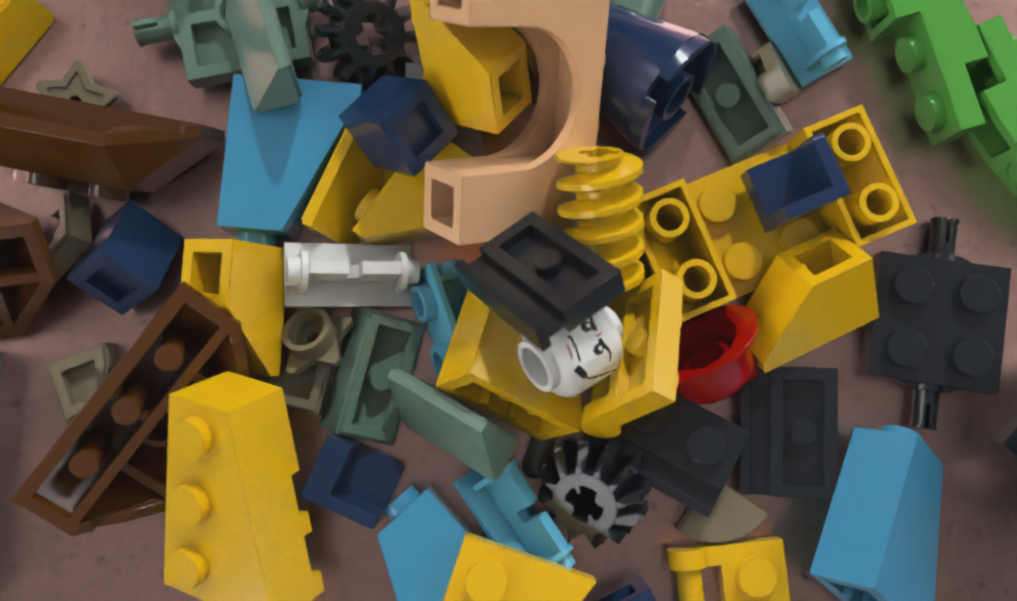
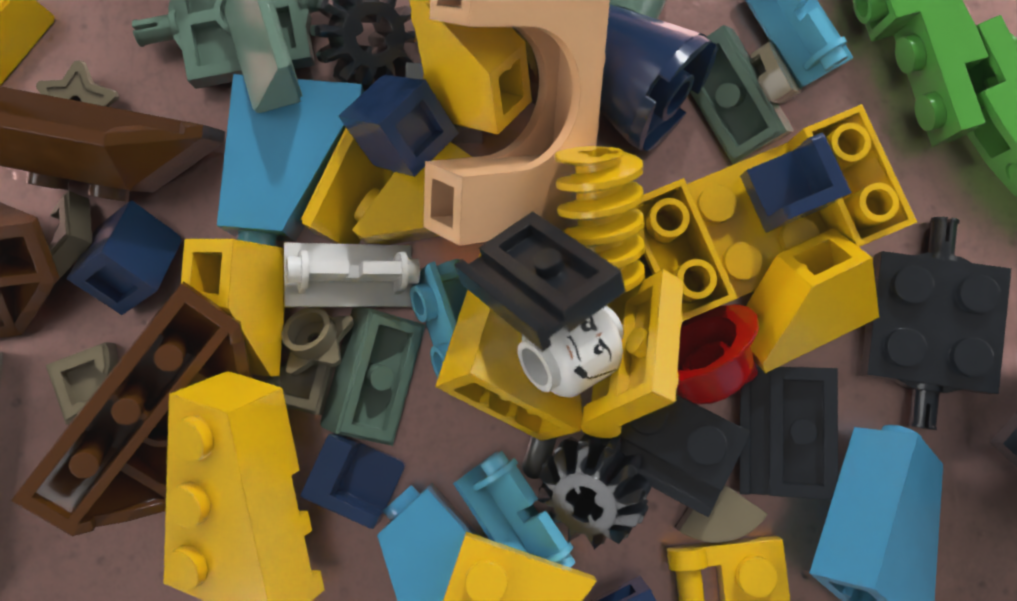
(452, 425): sand green slope -> none

